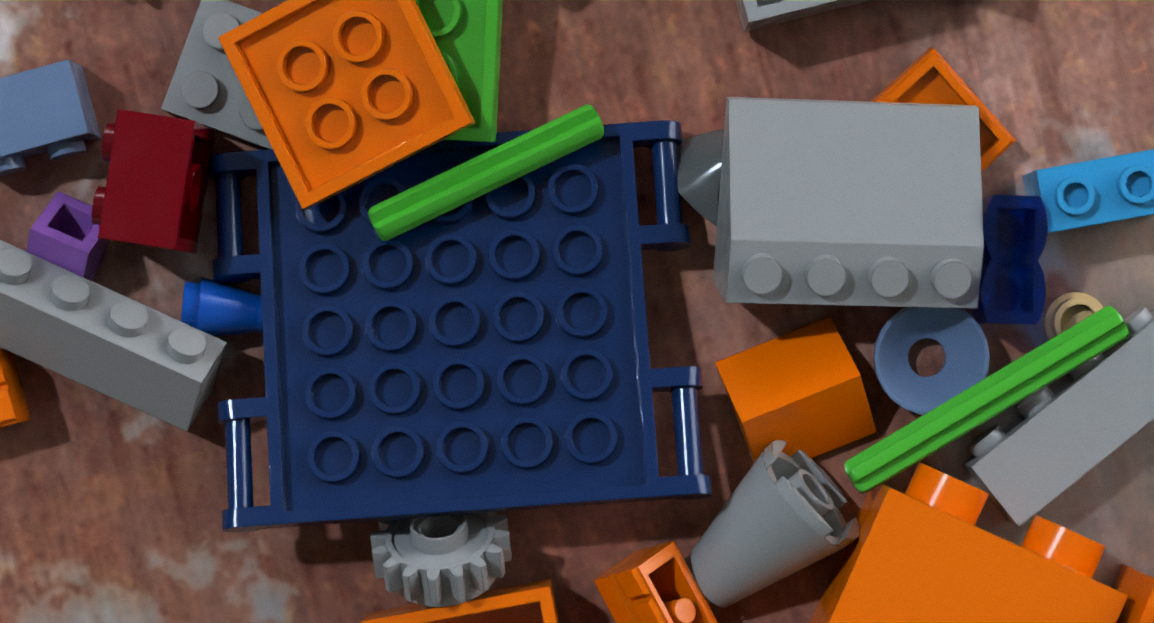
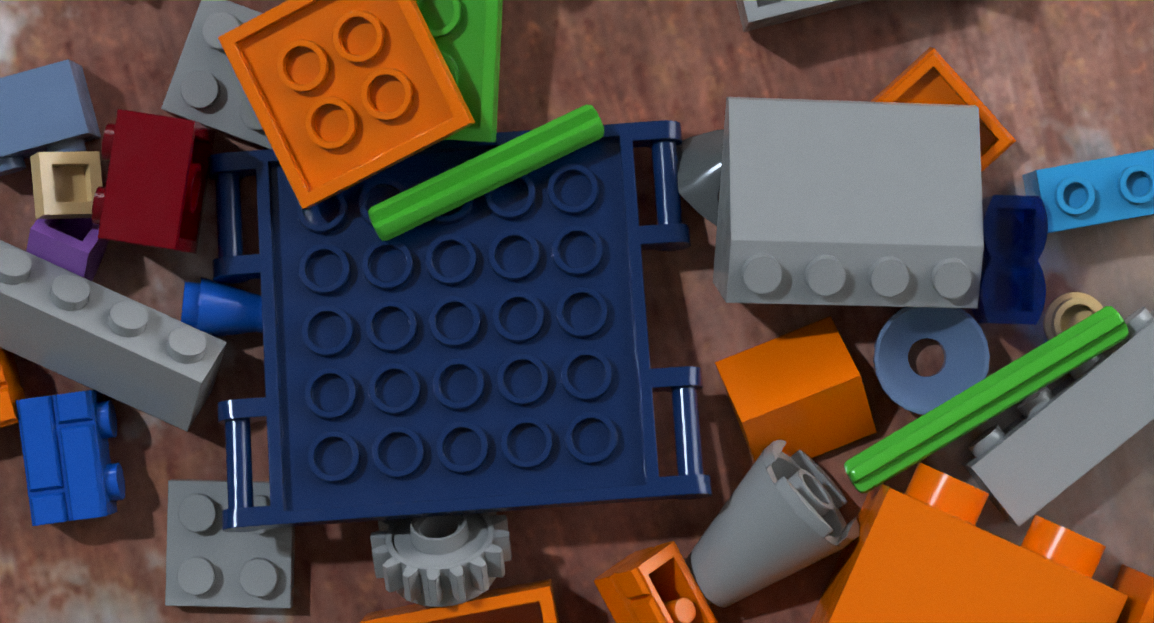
(65, 183): none -> tan plate
(69, 456): none -> blue brick
(224, 567): none -> light grey plate

